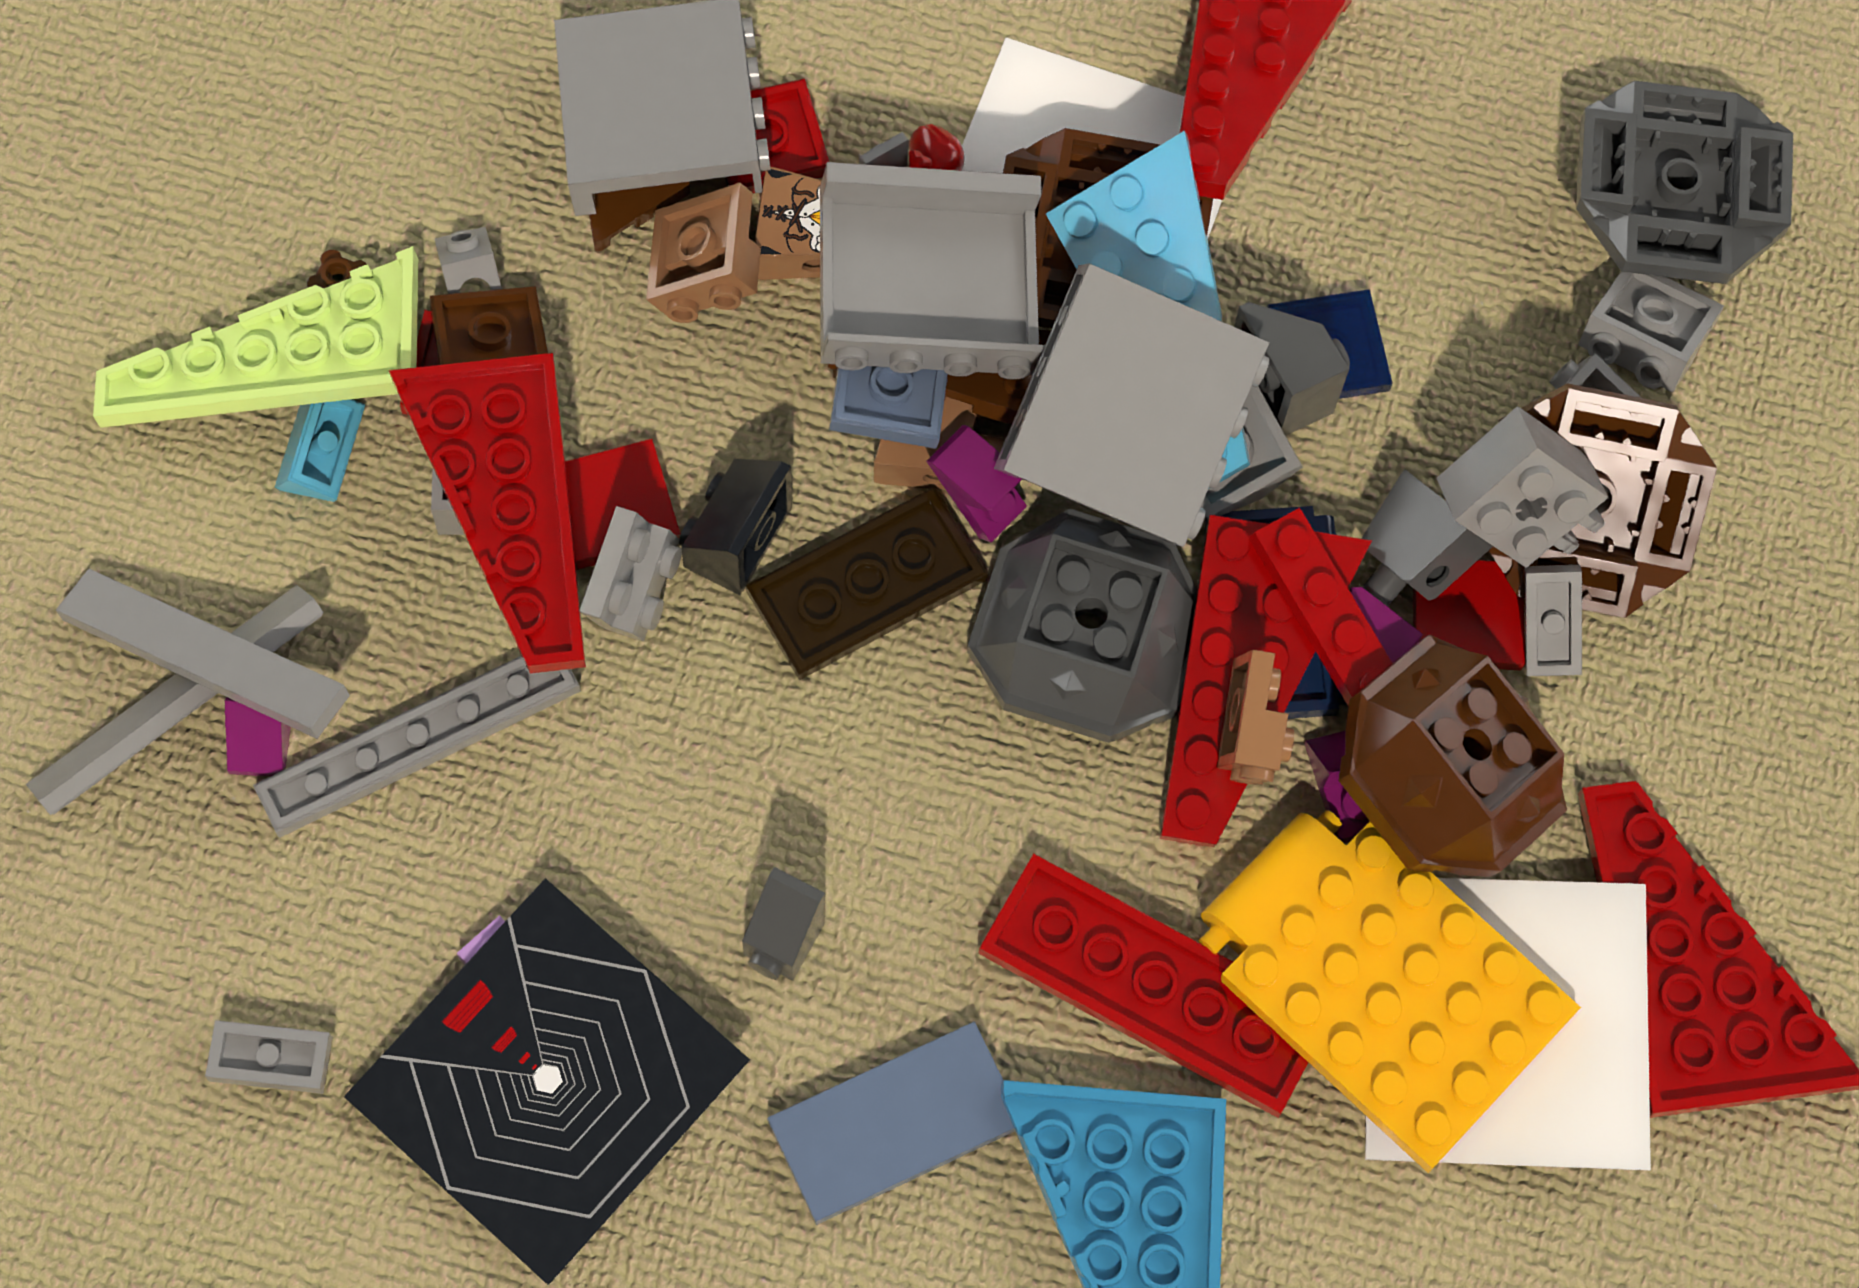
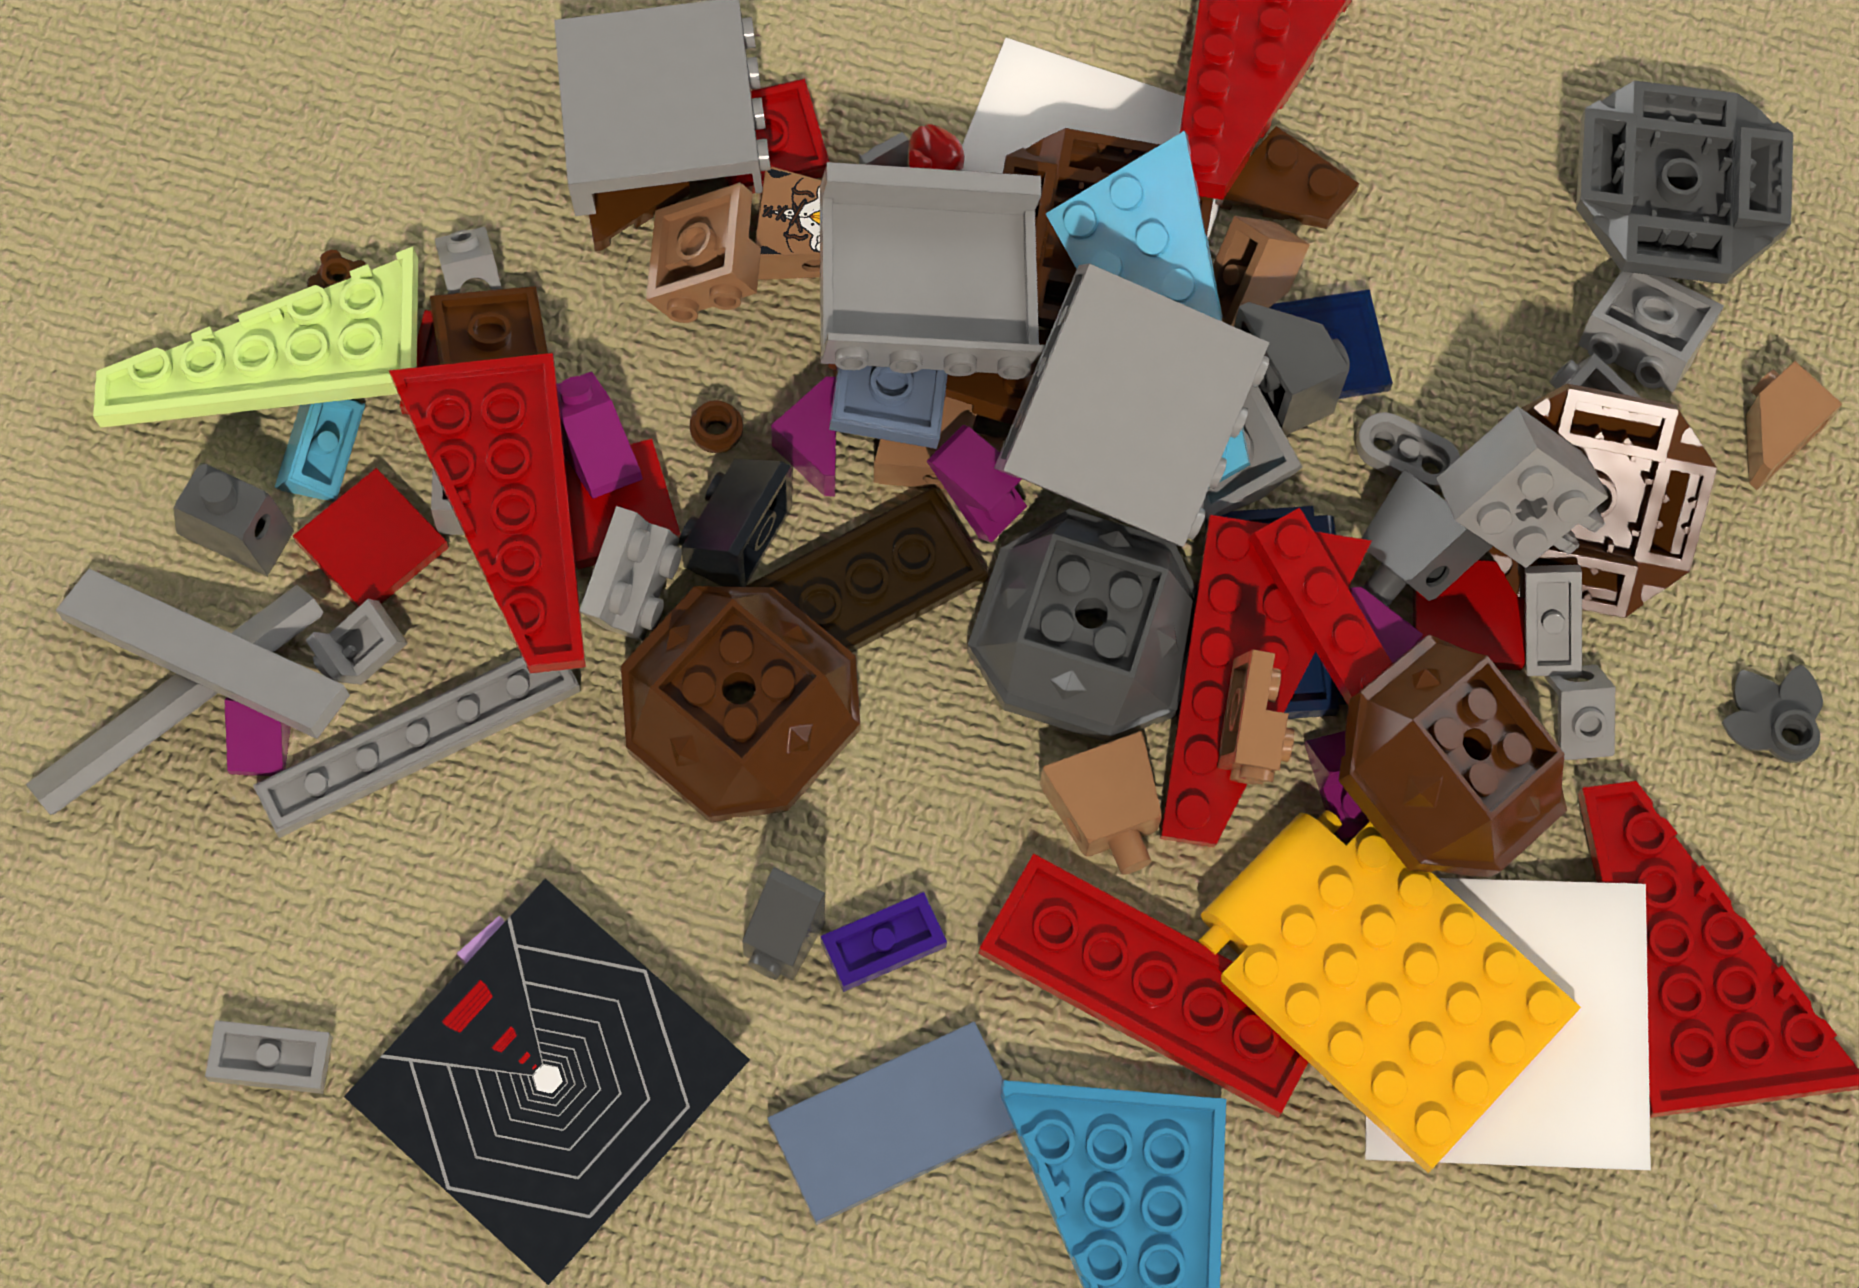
(223, 516): none -> dark grey torso
(357, 644): none -> light grey bracket
(370, 540): none -> red tile
(594, 436): none -> magenta slope
(711, 413): none -> reddish brown plate
(749, 754): none -> reddish brown piece
(805, 437): none -> magenta slope
(883, 941): none -> dark purple plate
(1107, 800): none -> medium nougat torso
(1256, 264): none -> medium nougat slope
(1291, 183): none -> reddish brown wing
(1409, 448): none -> light grey plate
(1585, 714): none -> light grey bracket
(1772, 708): none -> dark grey plate
(1784, 419): none -> medium nougat slope

